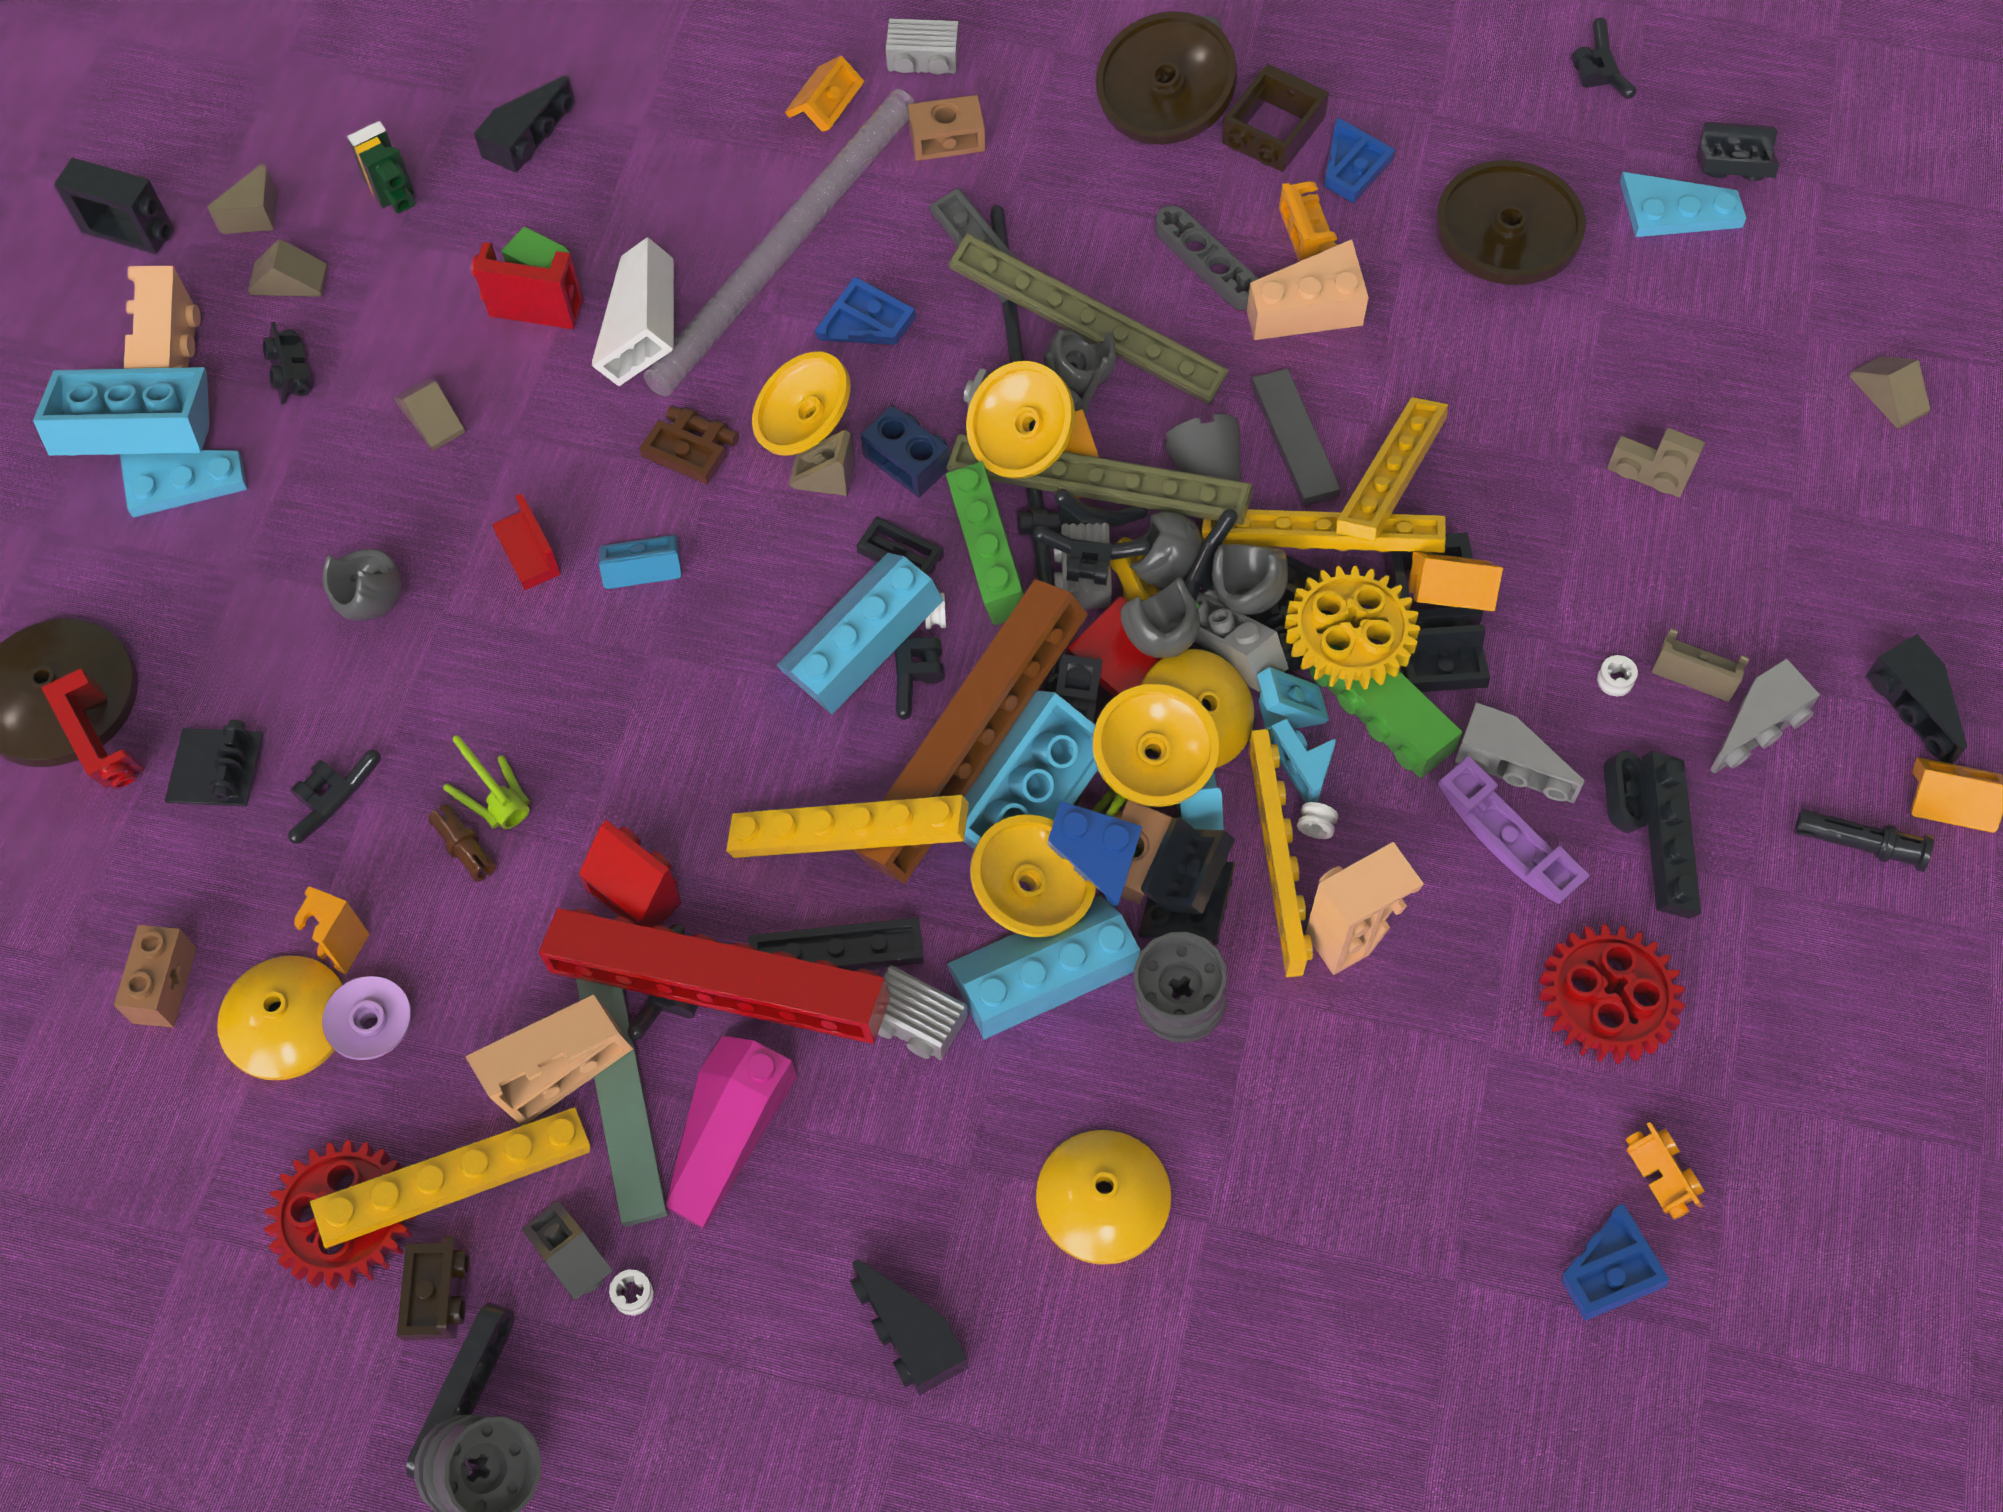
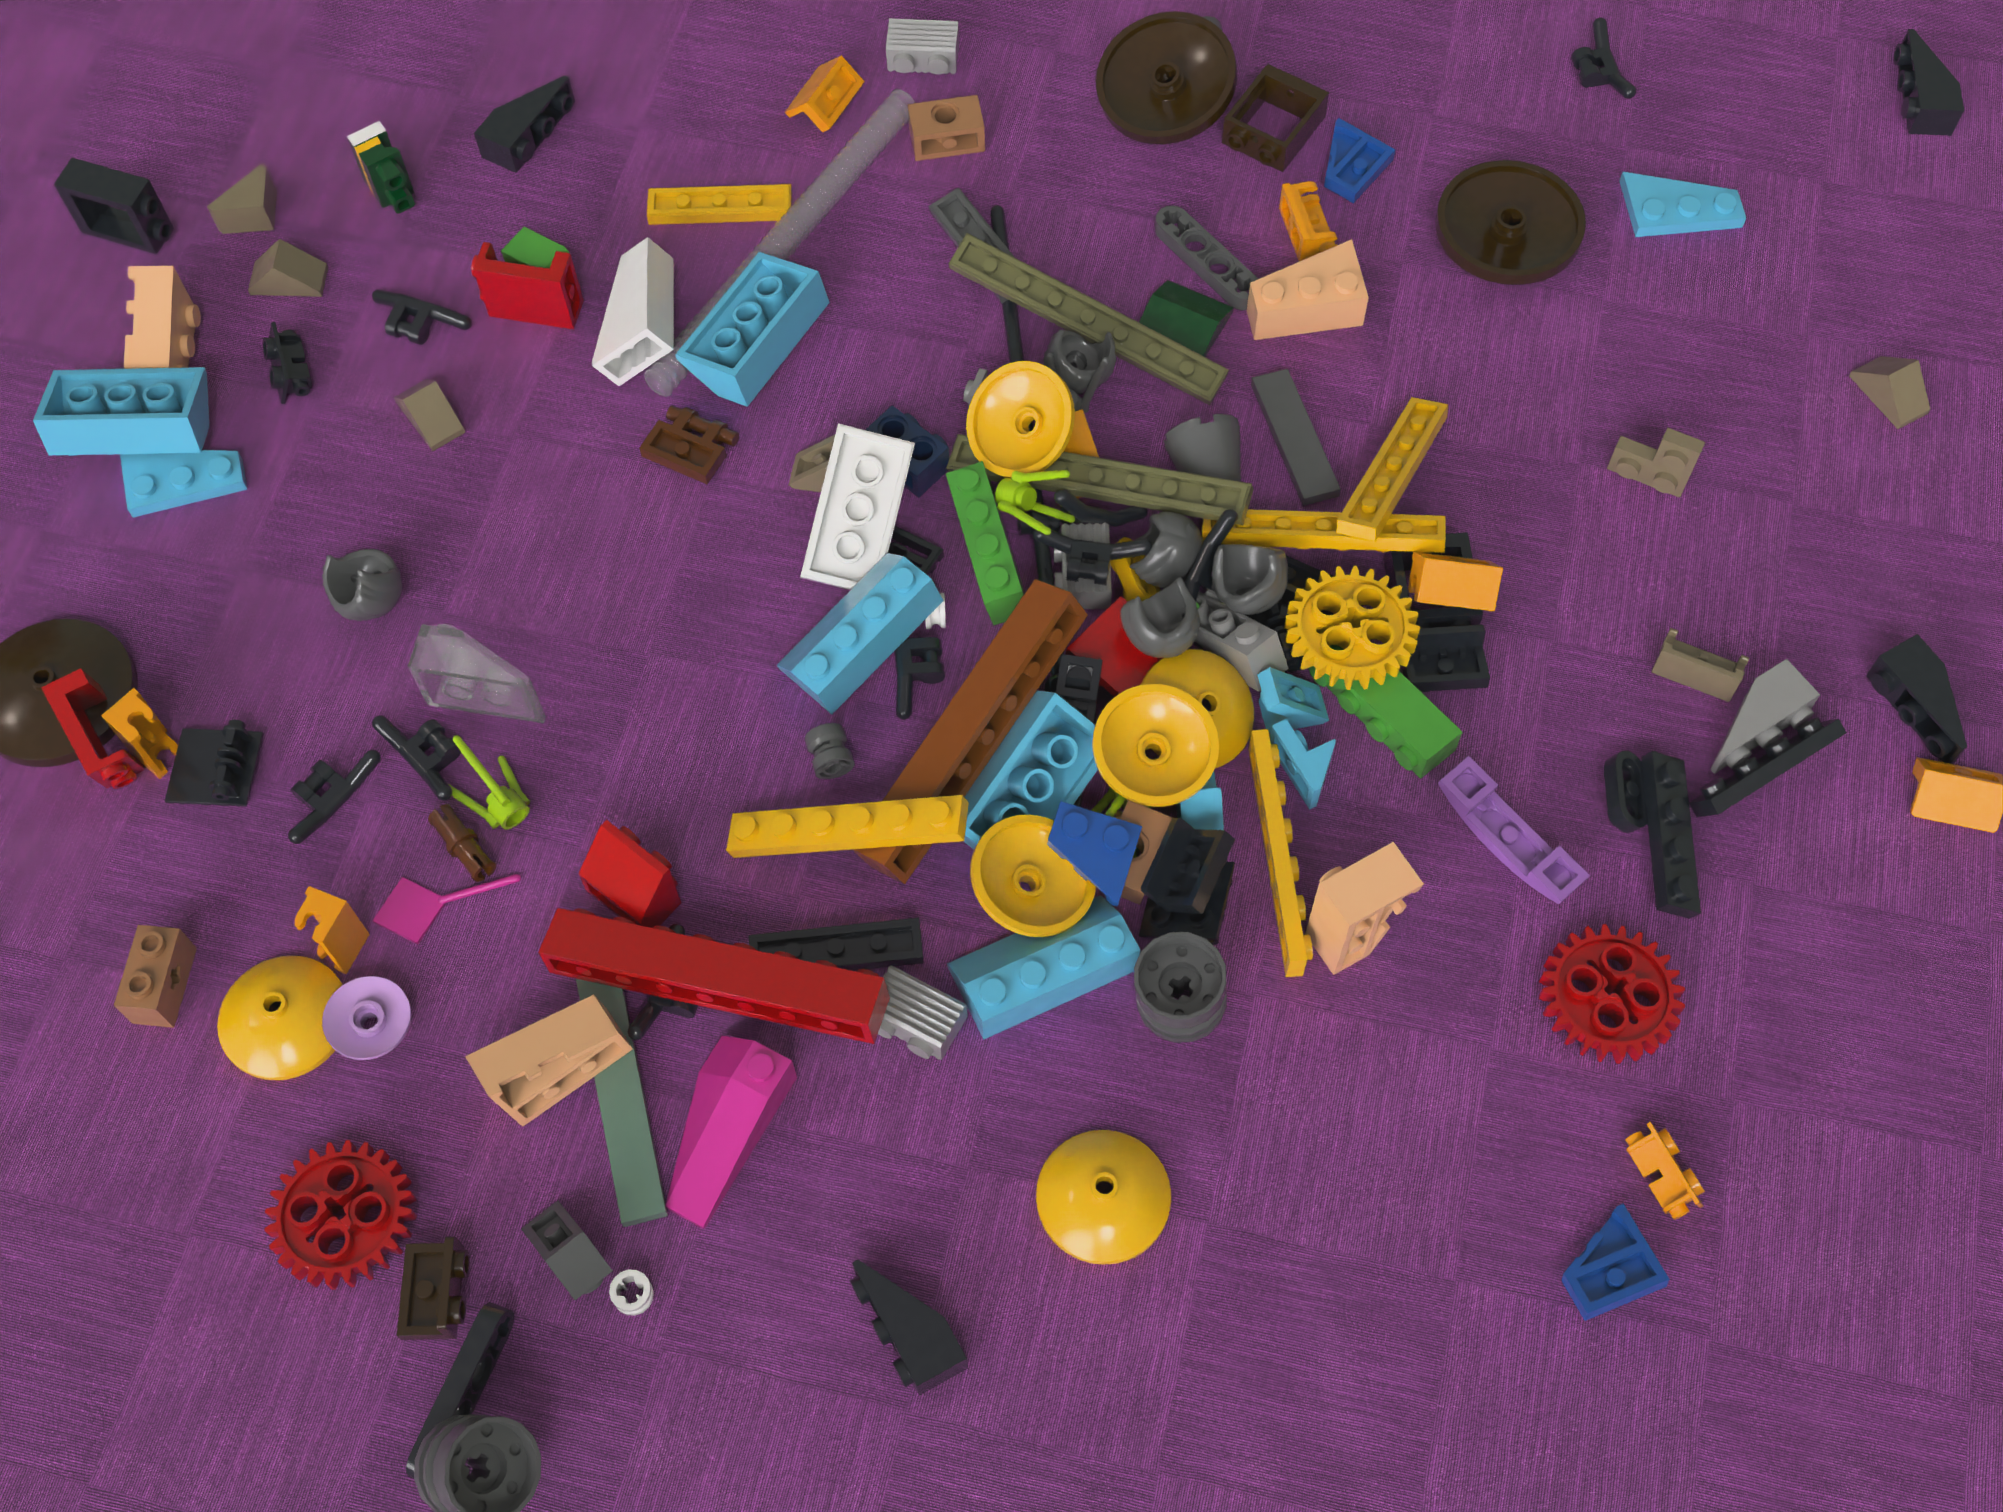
(140, 731): none -> light orange hinge
(413, 750): none -> black piece
(413, 908): none -> dark pink piece
(422, 311): none -> black piece
(449, 1177): yellow plate -> none
(469, 677): none -> clear slope
(526, 546): red panel -> none
(639, 562): dark azure slope -> none
(718, 204): none -> yellow tile
(754, 327): none -> medium azure slope
(801, 403): yellow dish -> none
(829, 751): none -> dark grey wheel
(856, 506): none -> white tile
(866, 316): blue wing -> none
(1017, 496): none -> lime plant
(1186, 316): none -> dark green slope
(1317, 820): white bush -> none
(1516, 754): light grey slope -> none
(1621, 685): white bush -> none
(1738, 150): black bracket -> none
(1754, 773): none -> black plate
(1883, 842): black pin -> none
(1928, 89): none -> black slope

